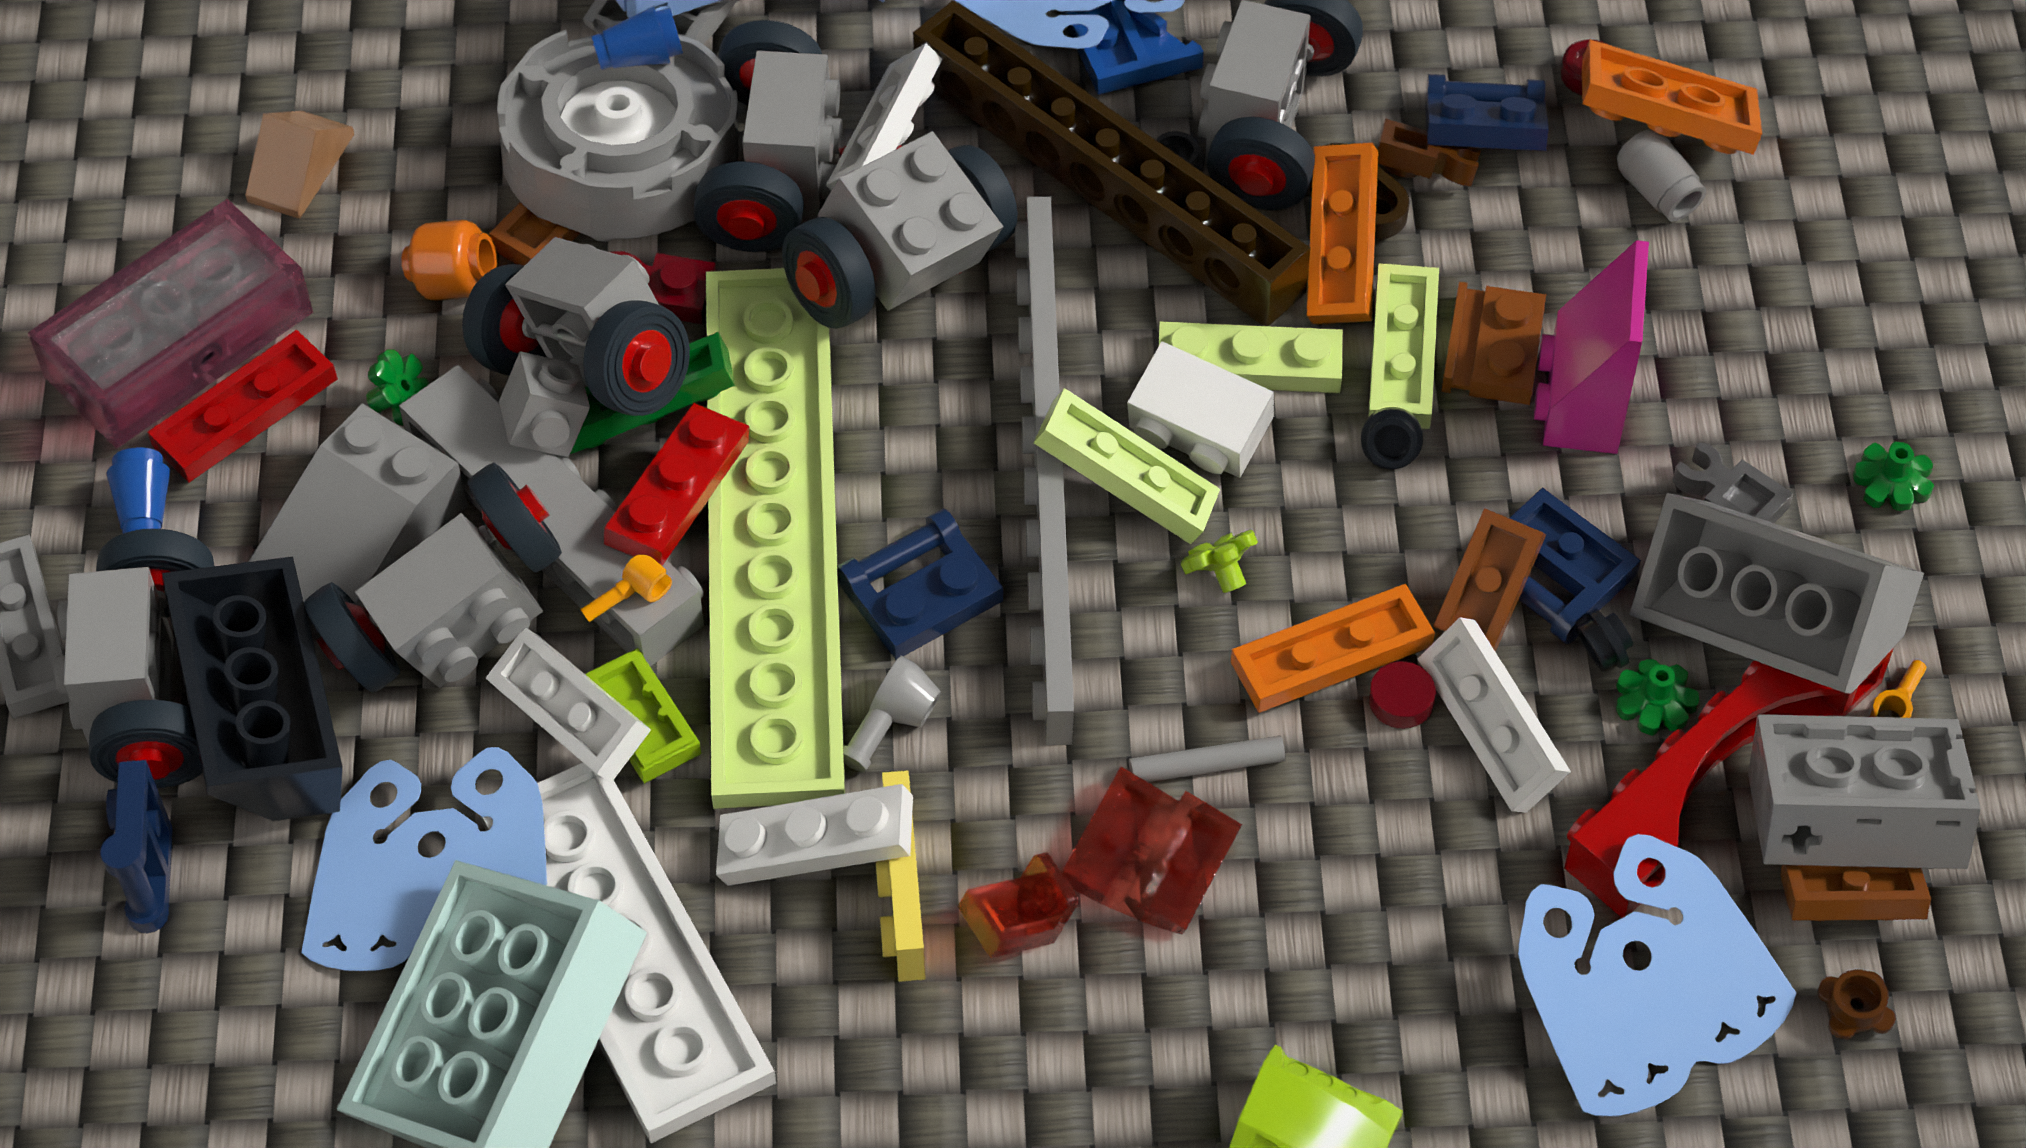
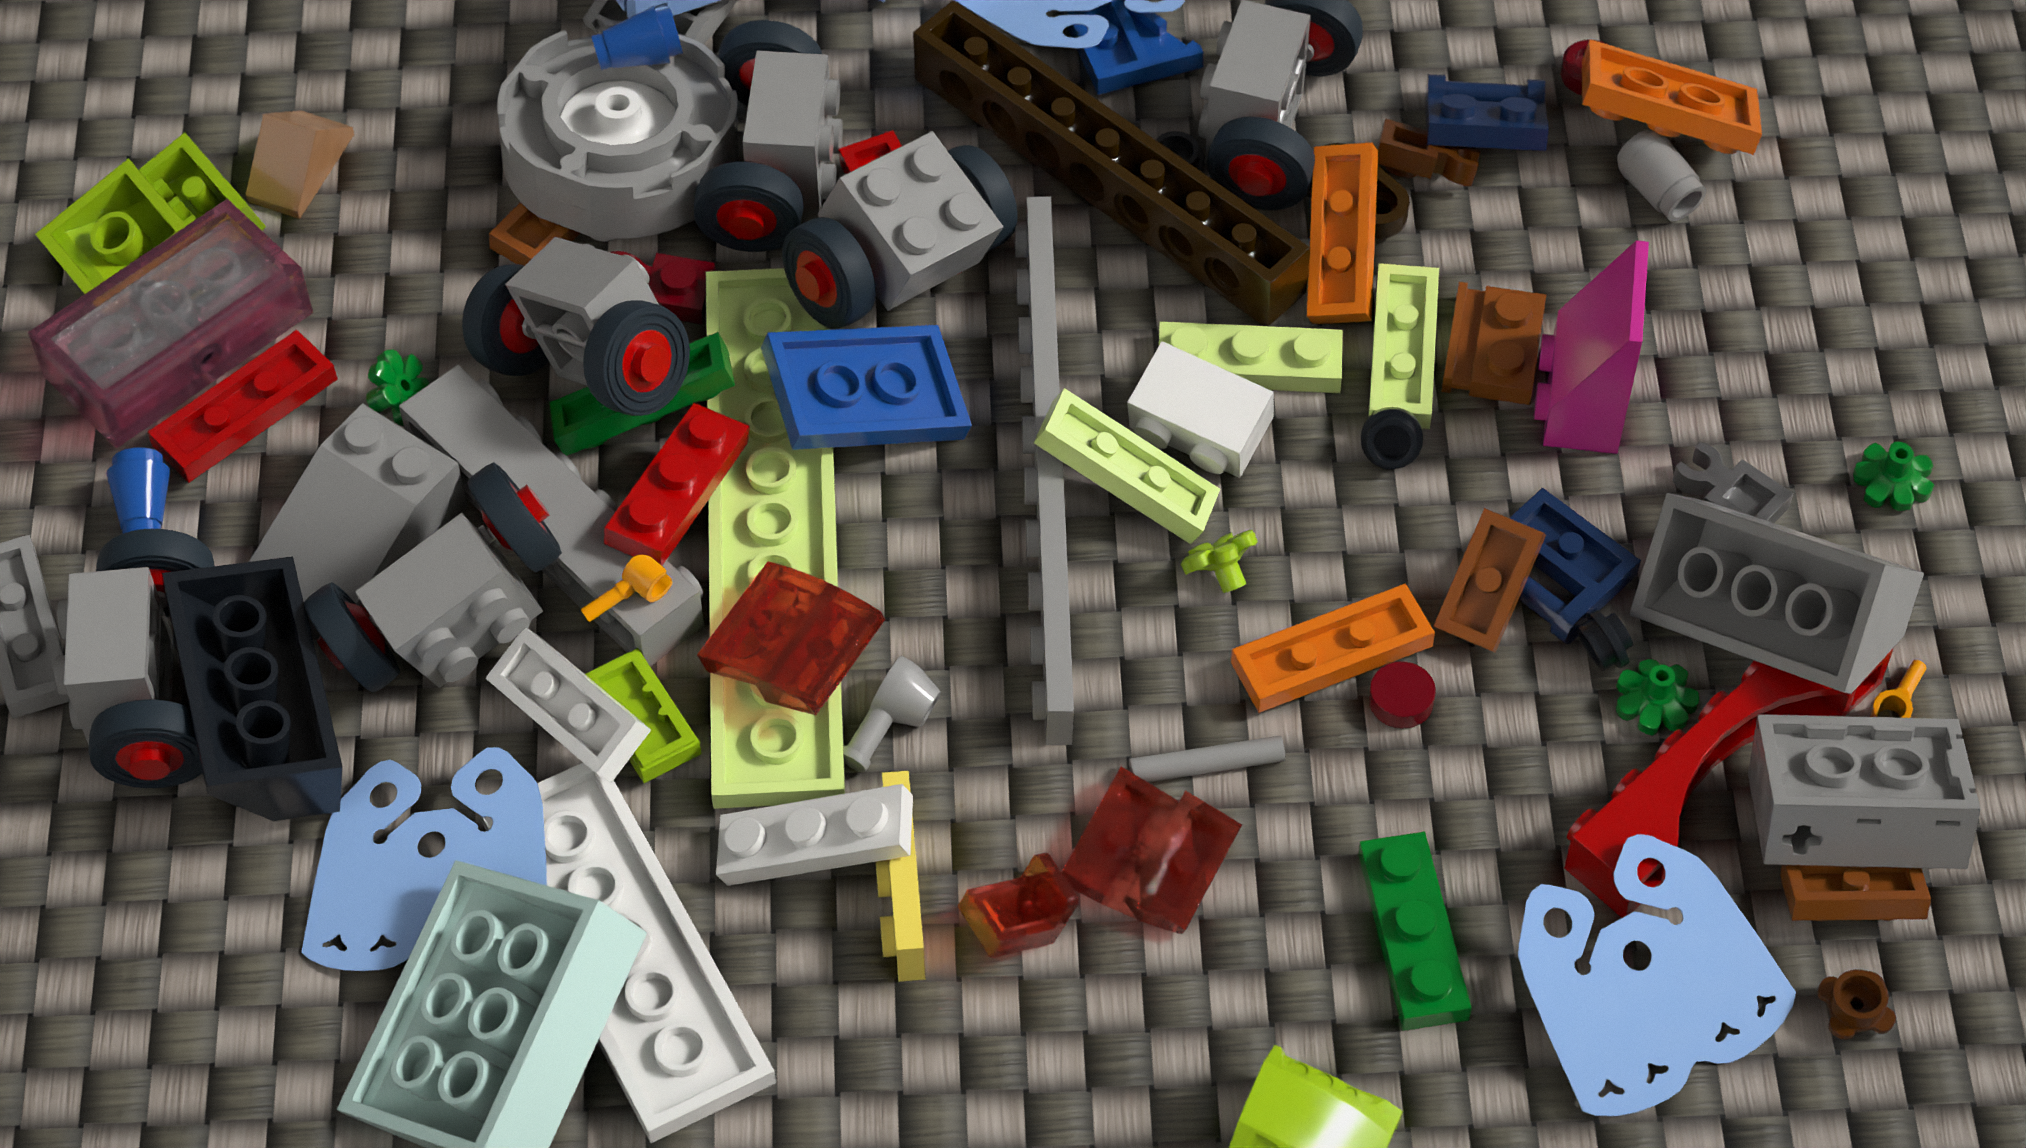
(136, 212): none -> lime slope
(140, 847): dark blue plate -> none
(448, 259): orange head -> none
(544, 404): light grey brick -> none
(791, 637): none -> clear red slope
(865, 386): none -> blue plate
(890, 111): white plate -> none
(927, 600): dark blue plate -> none
(1414, 931): none -> green plate
(1494, 715): white plate -> none

